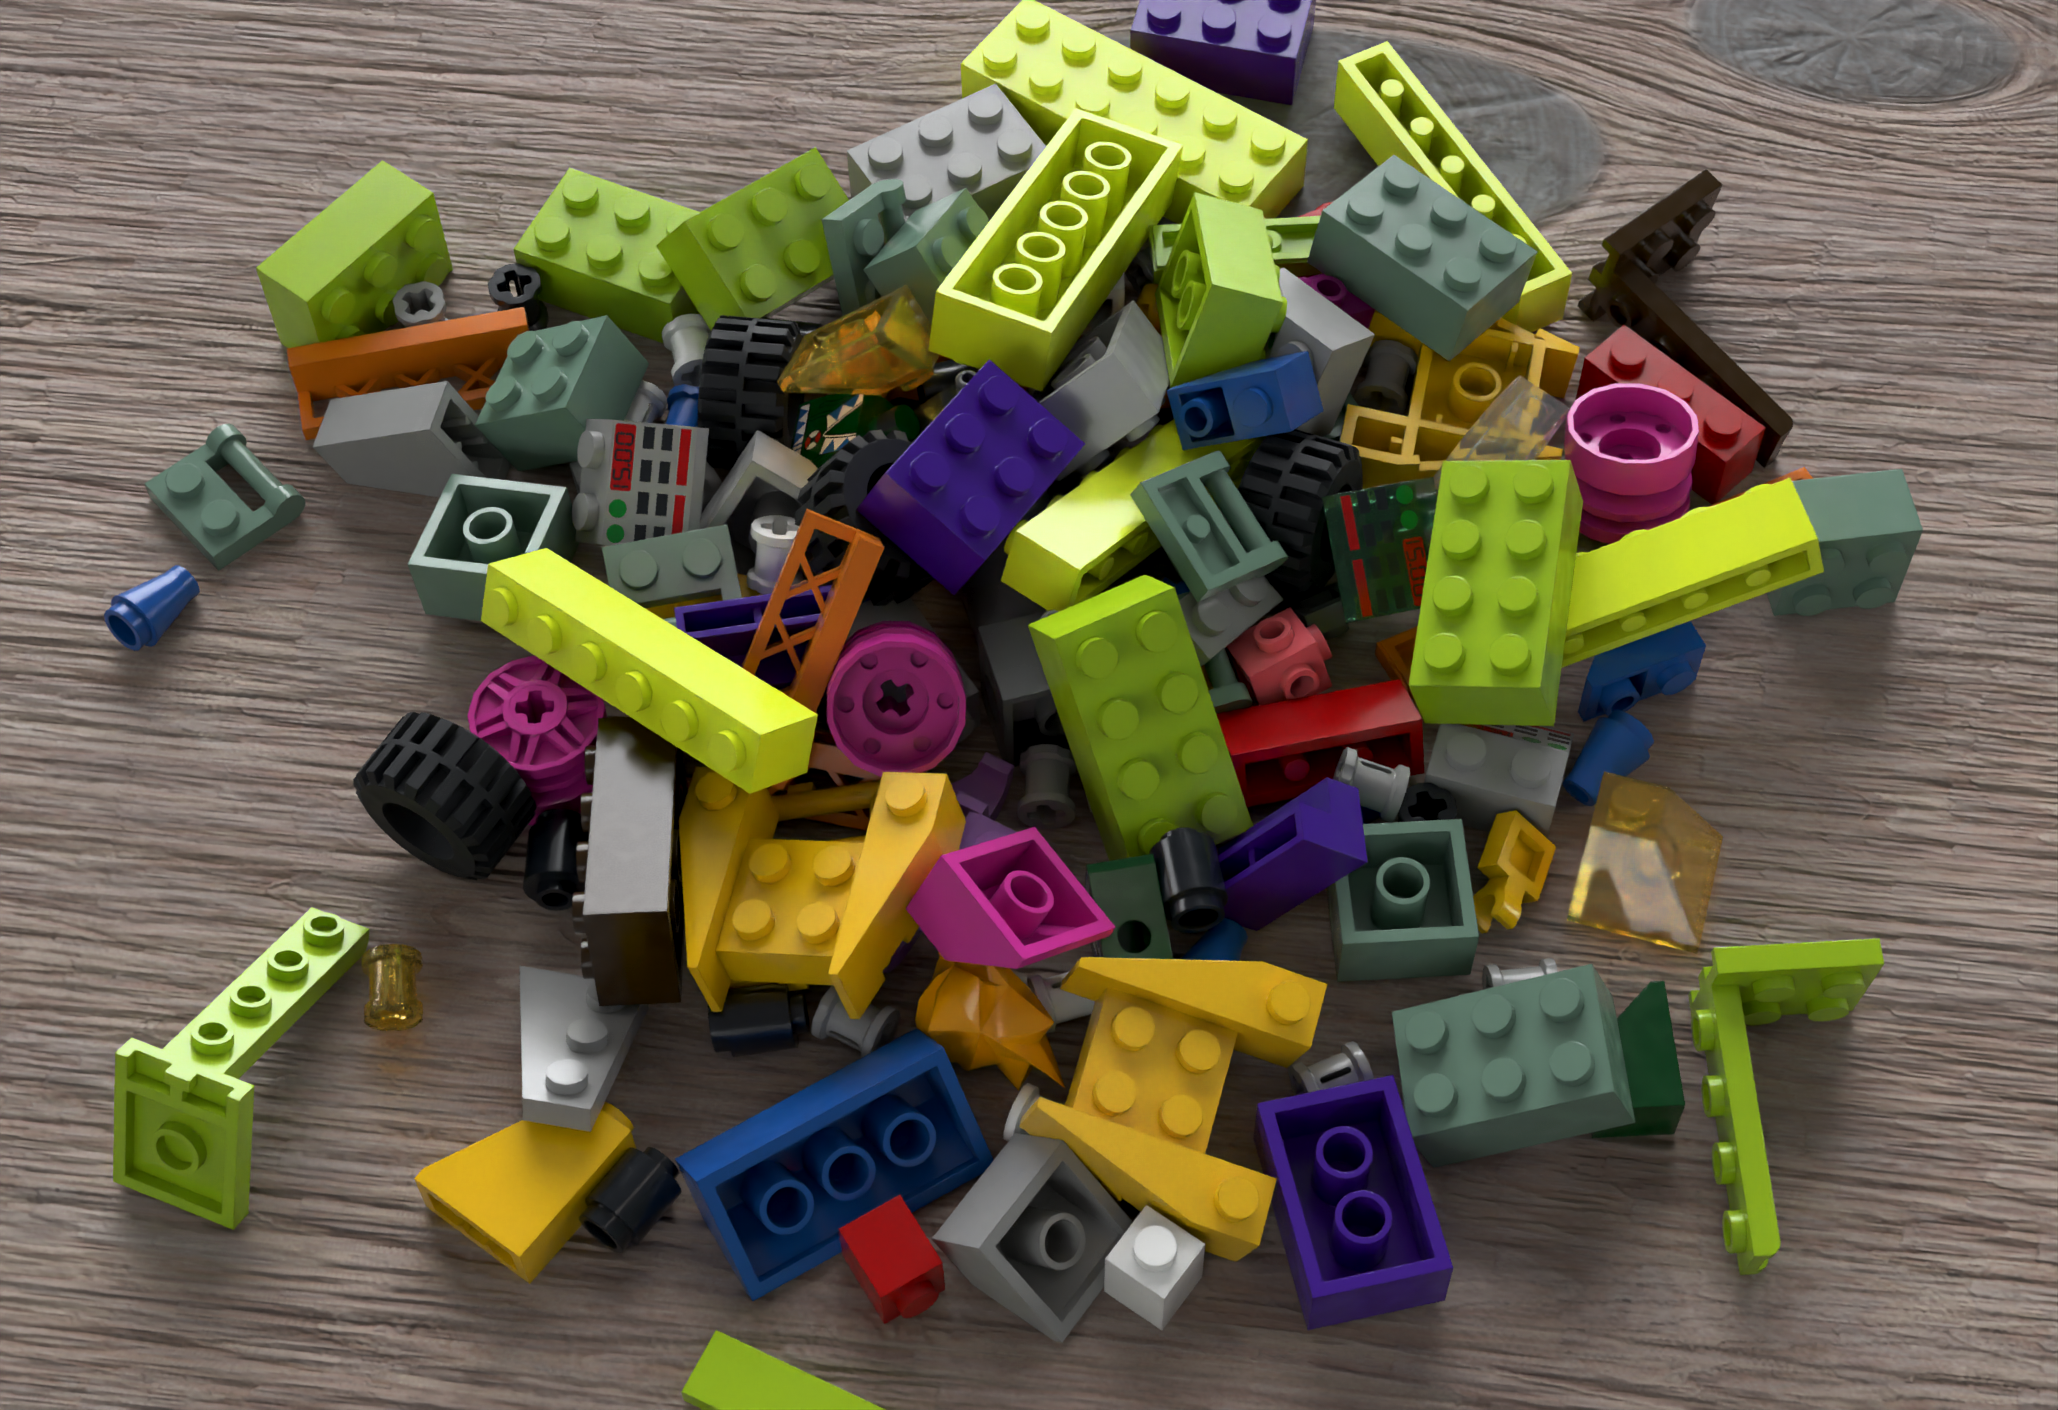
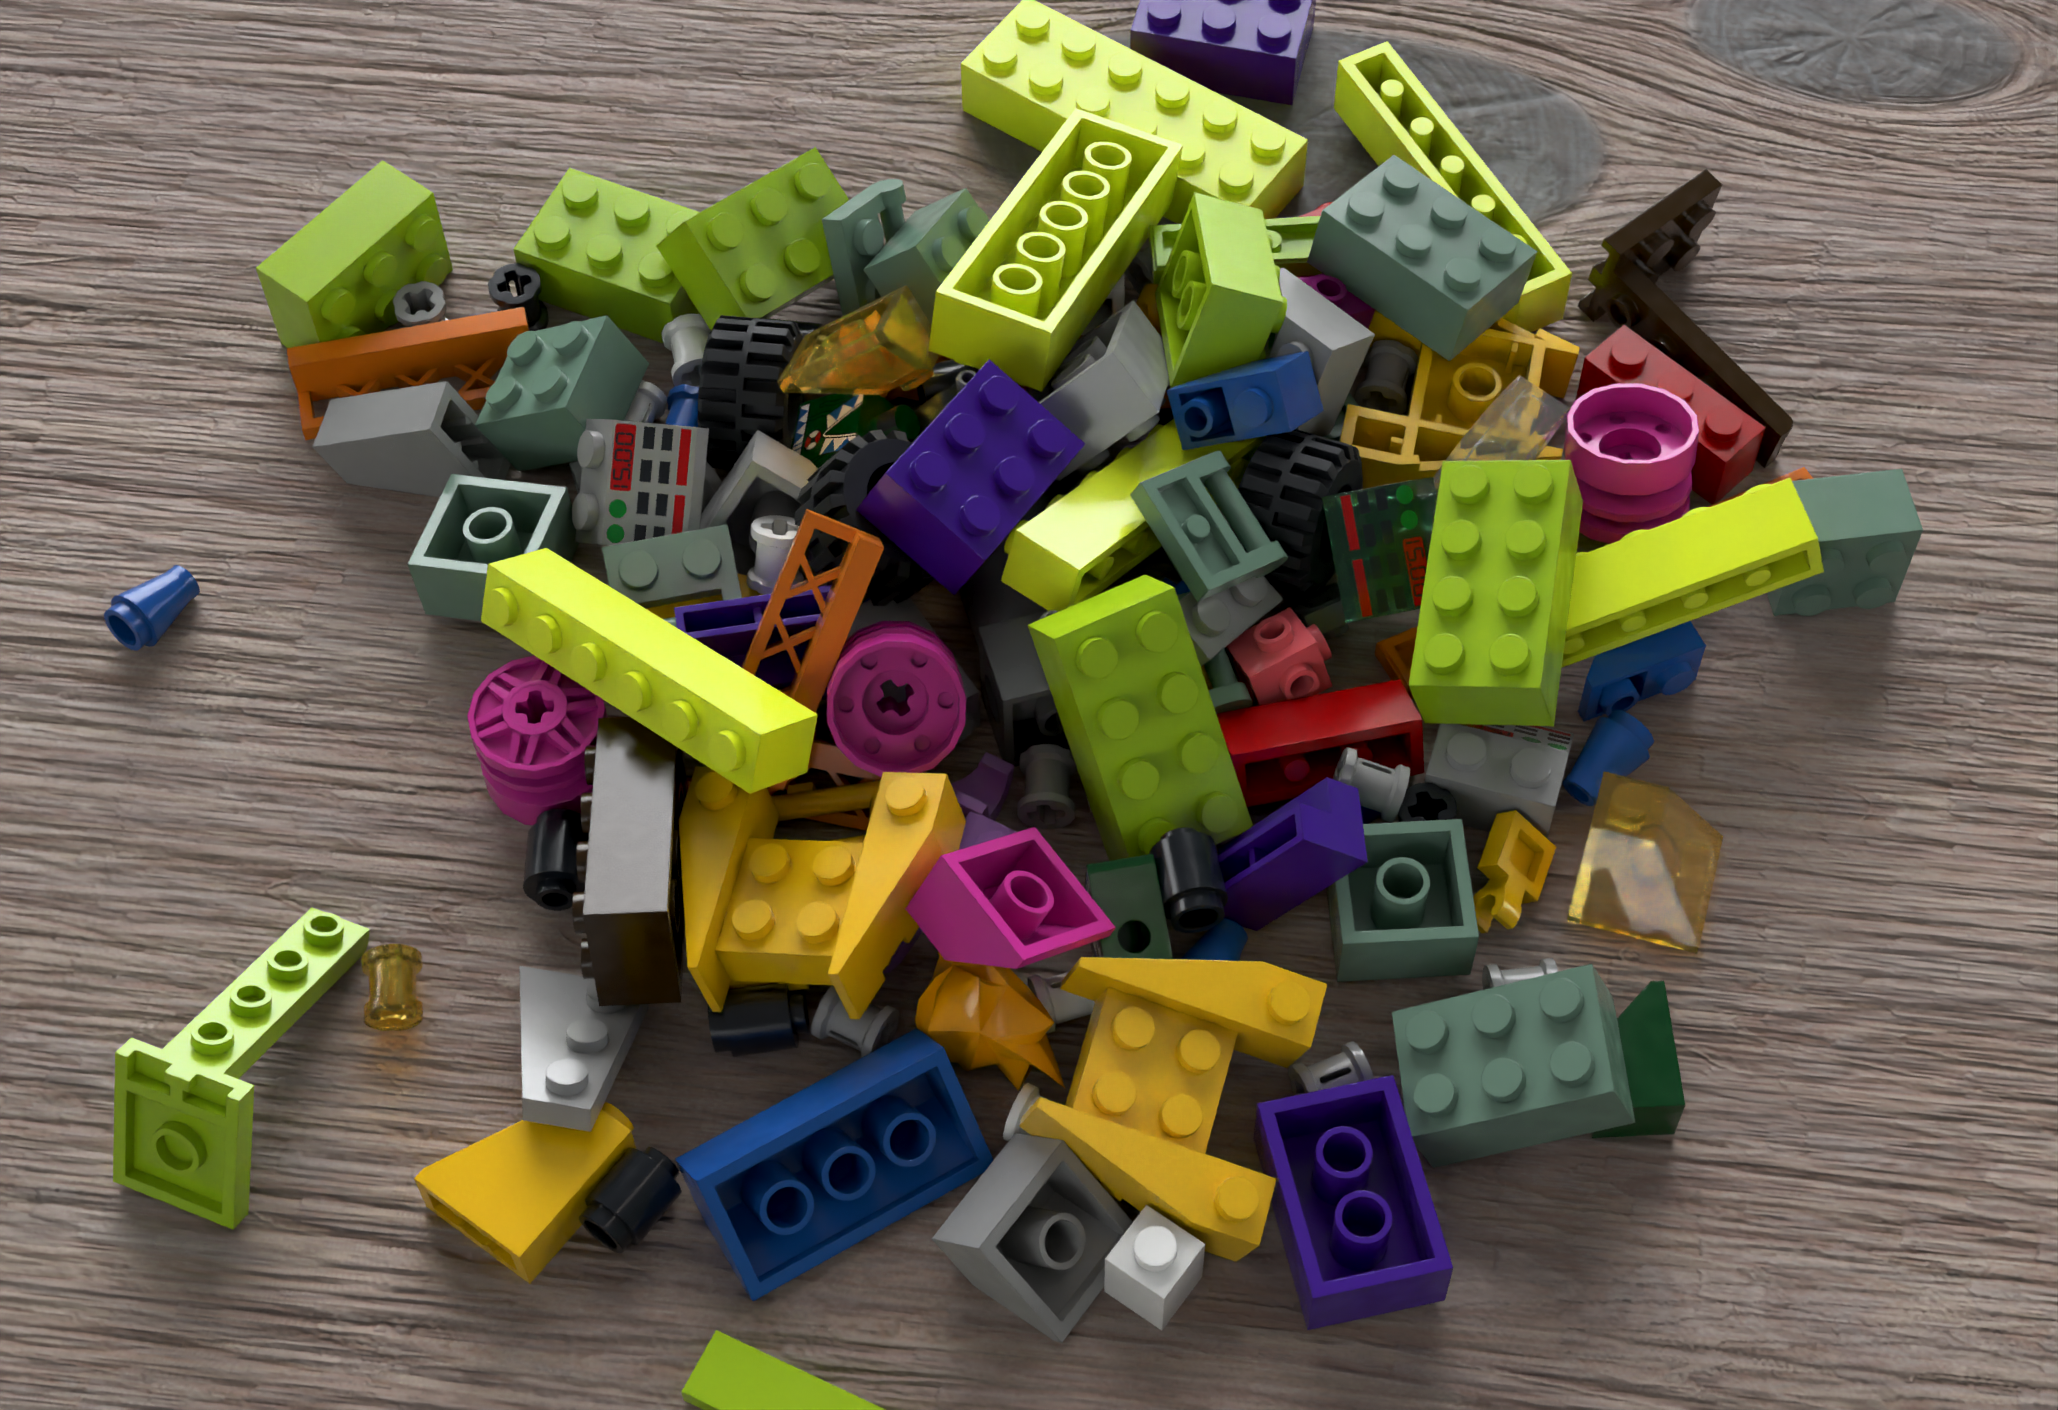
(211, 511): sand green plate -> none
(445, 795): black tyre -> none
(893, 1260): red brick -> none
(967, 145): light grey brick -> none
(1756, 989): lime bracket -> none

